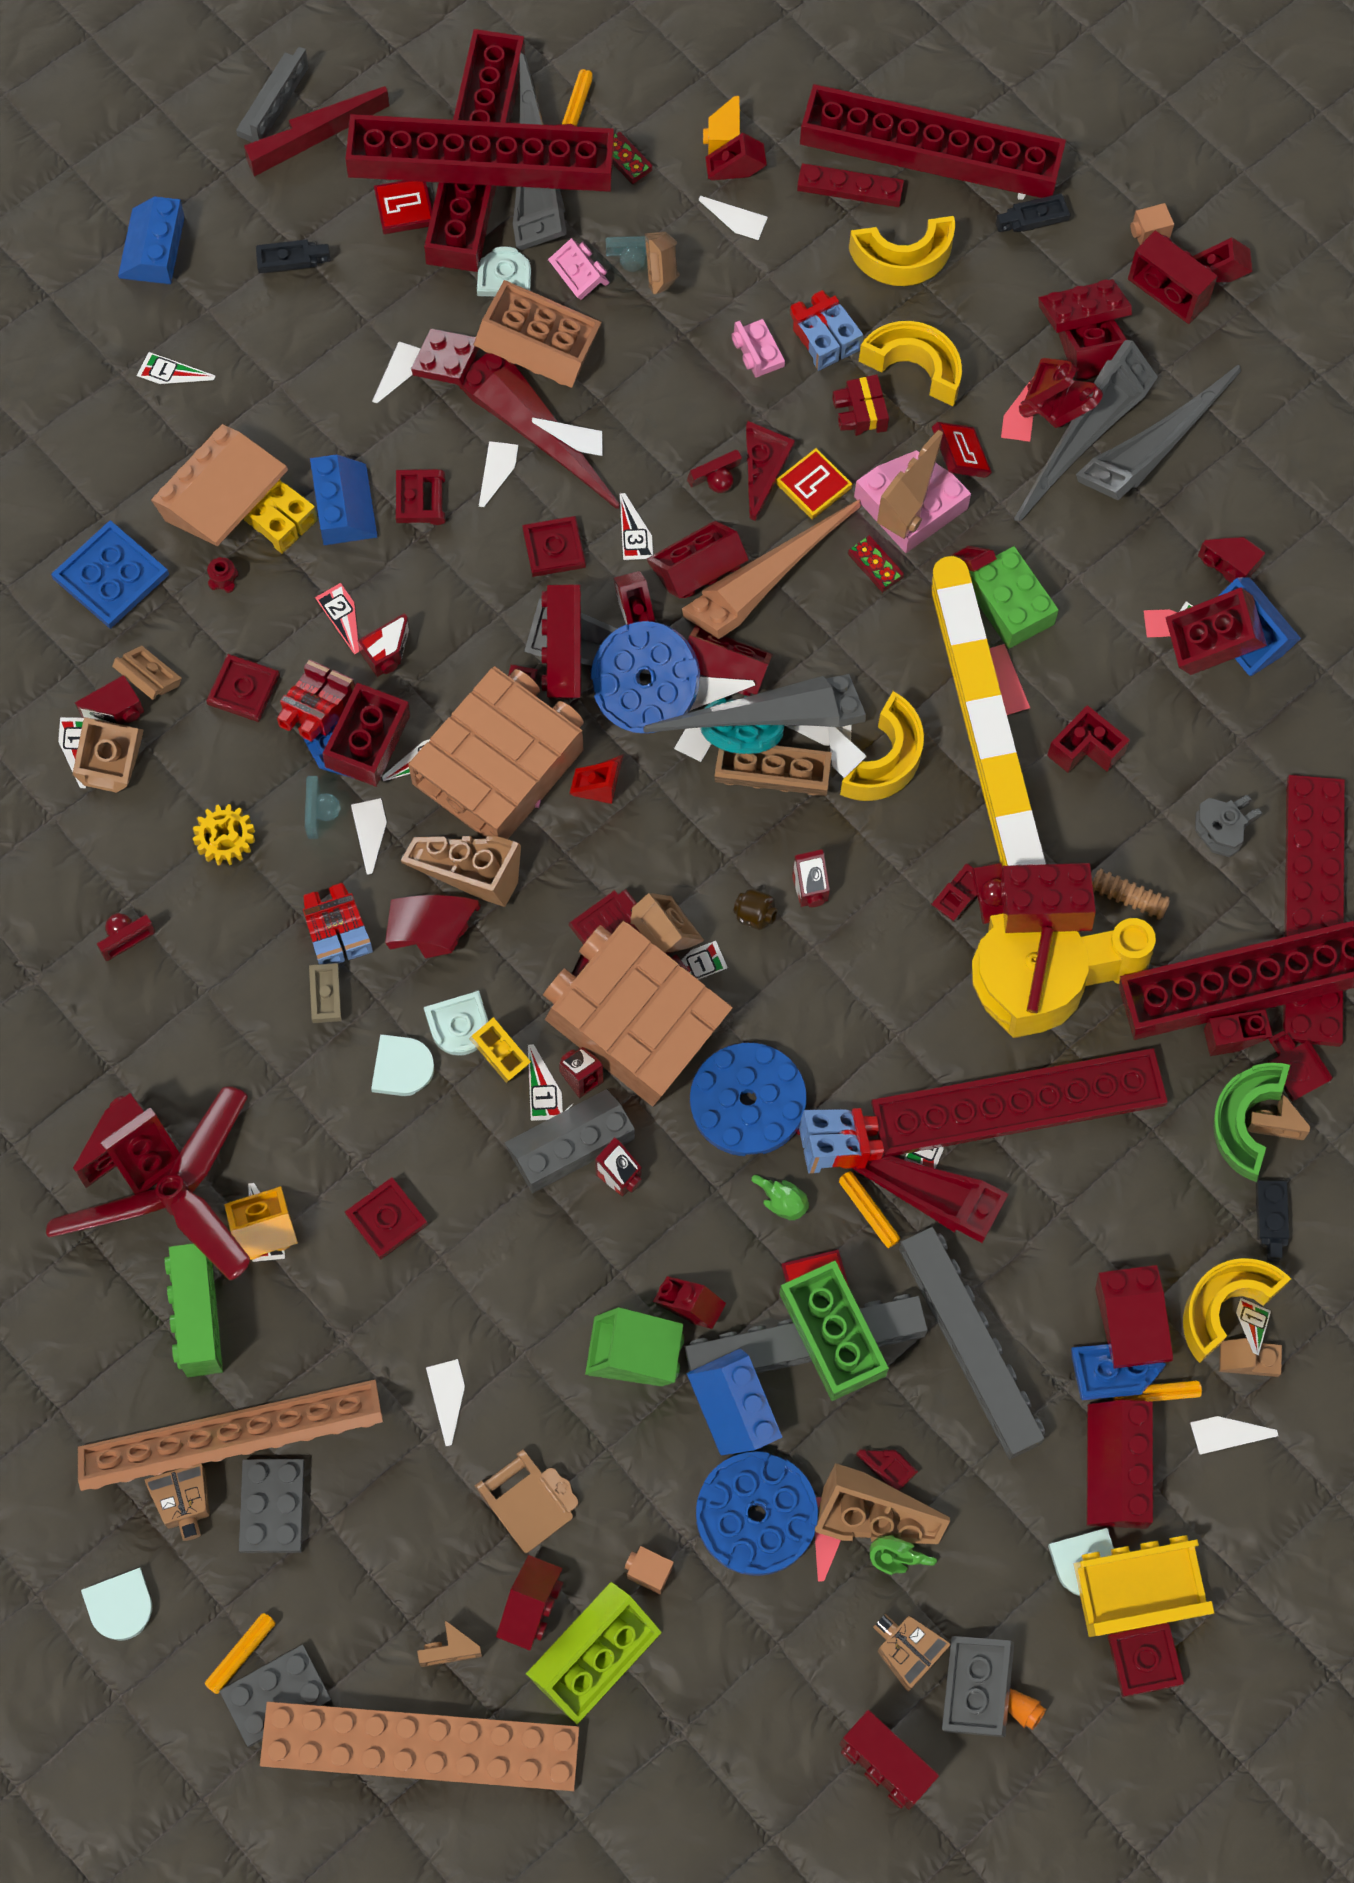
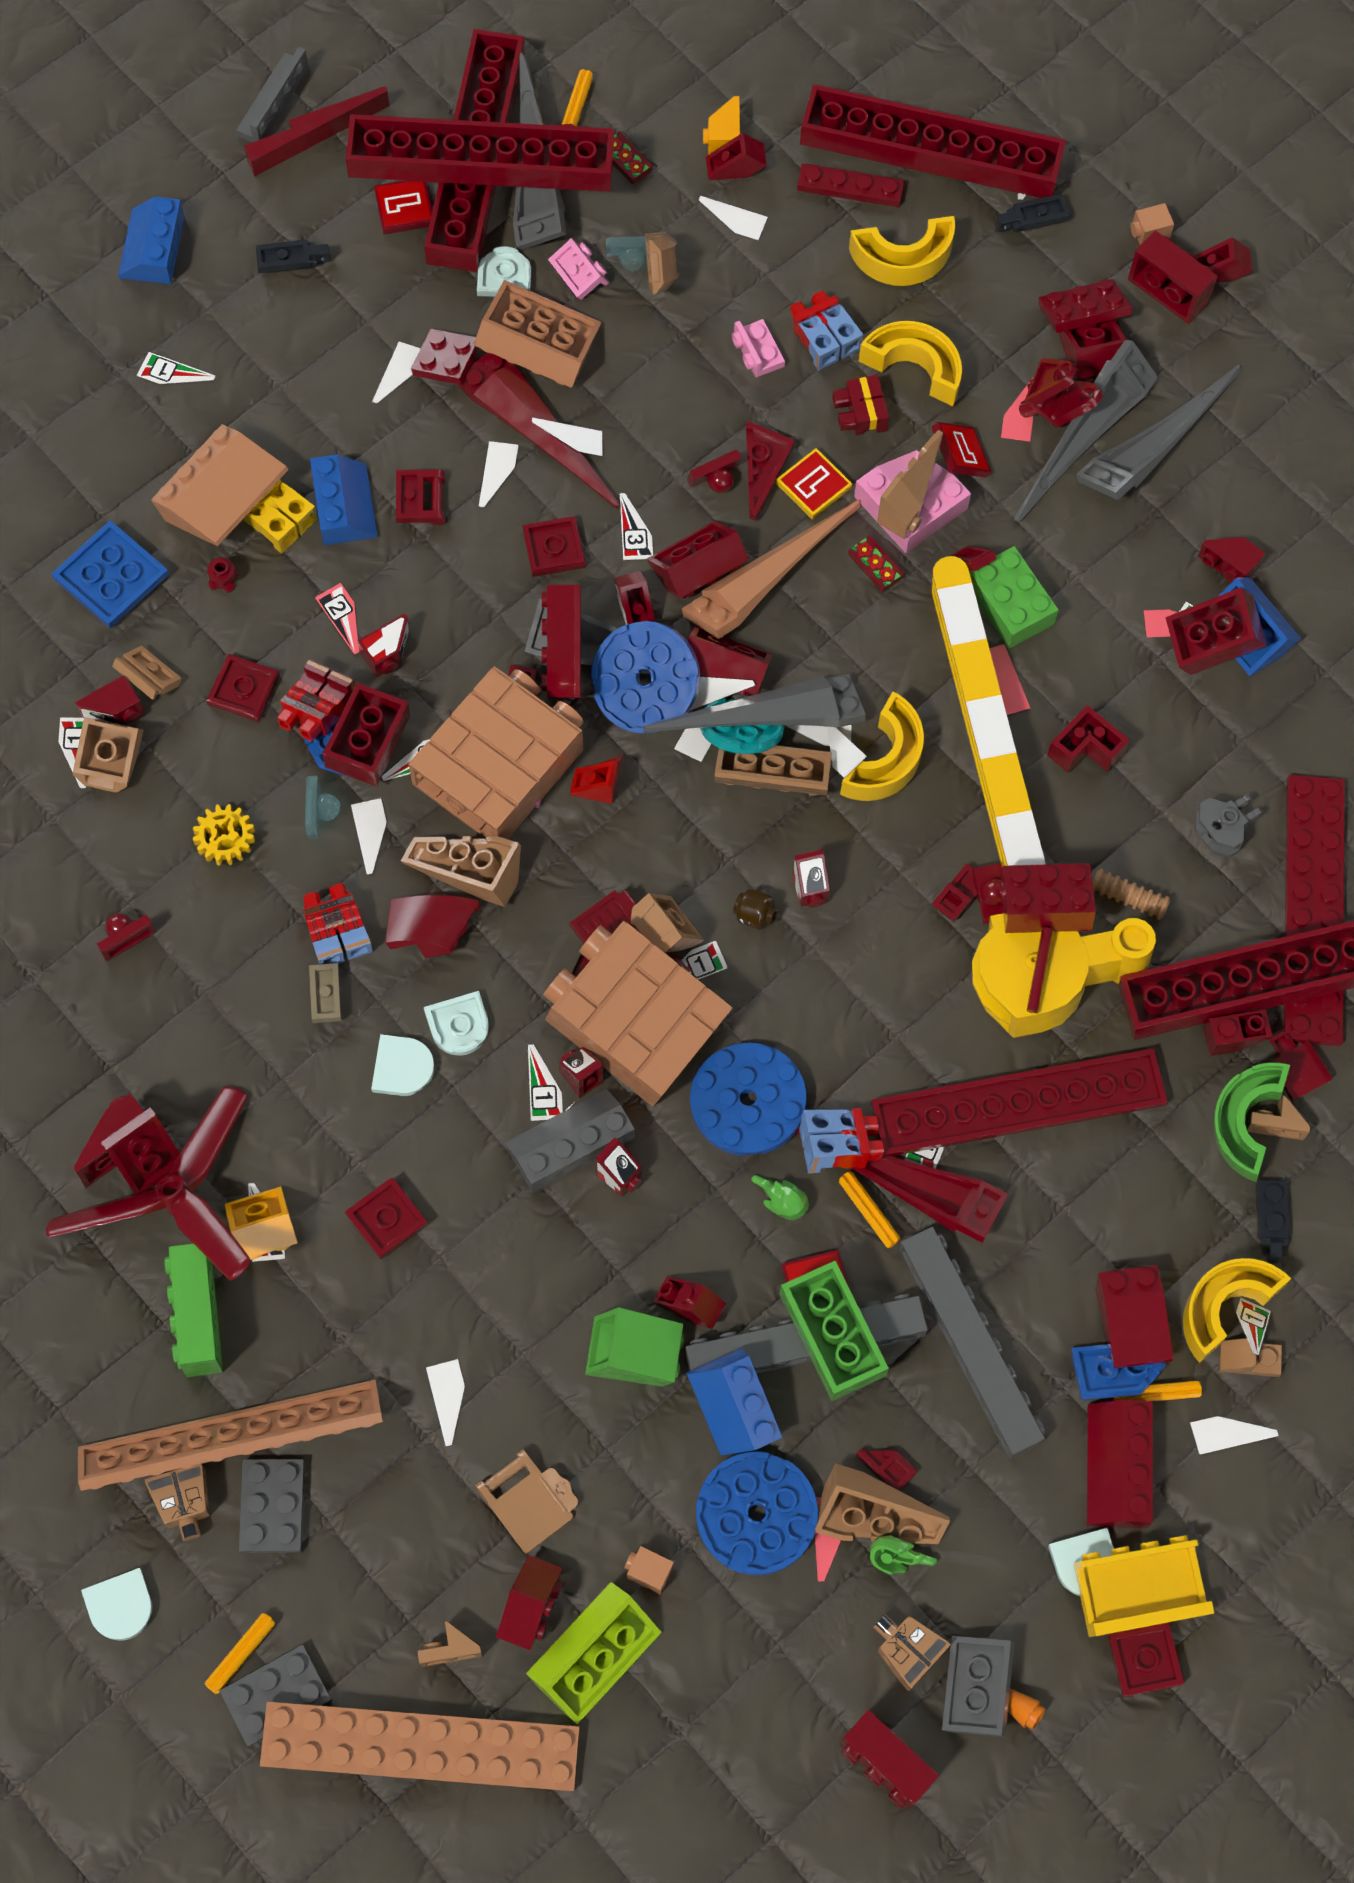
(499, 1050): yellow brick -> none

